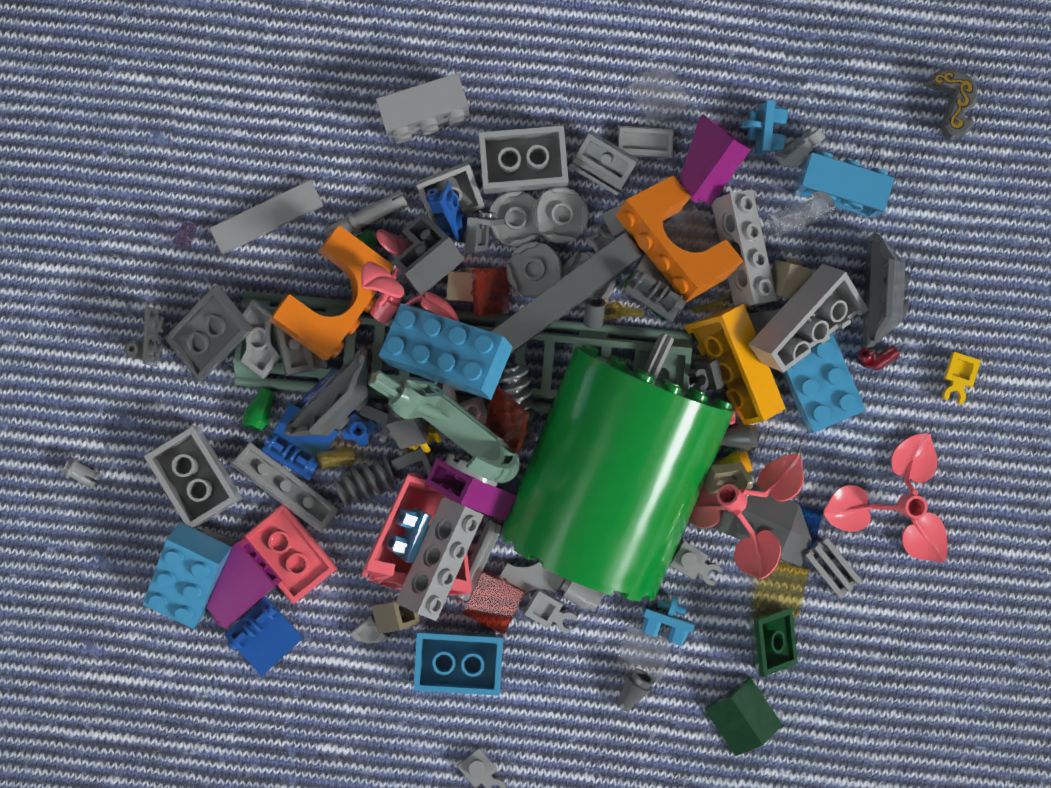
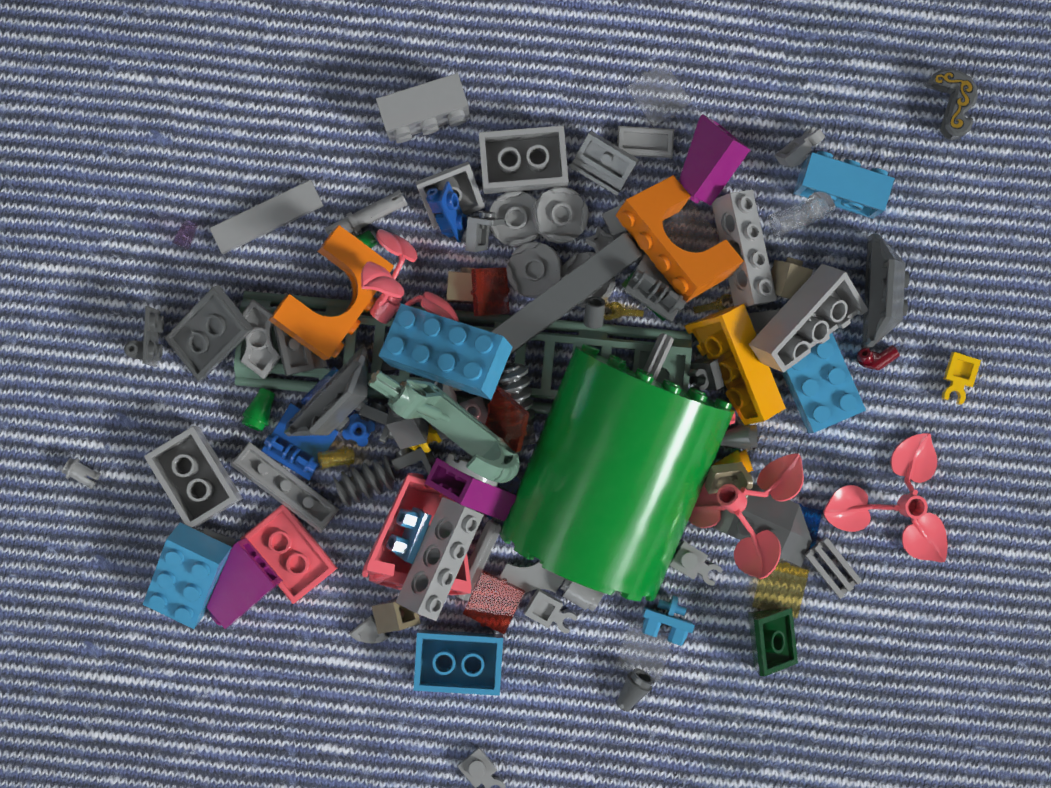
(263, 636): blue hinge -> none
(428, 257): dark grey brick -> none
(743, 717): dark green slope -> none
(761, 127): dark azure hips -> none

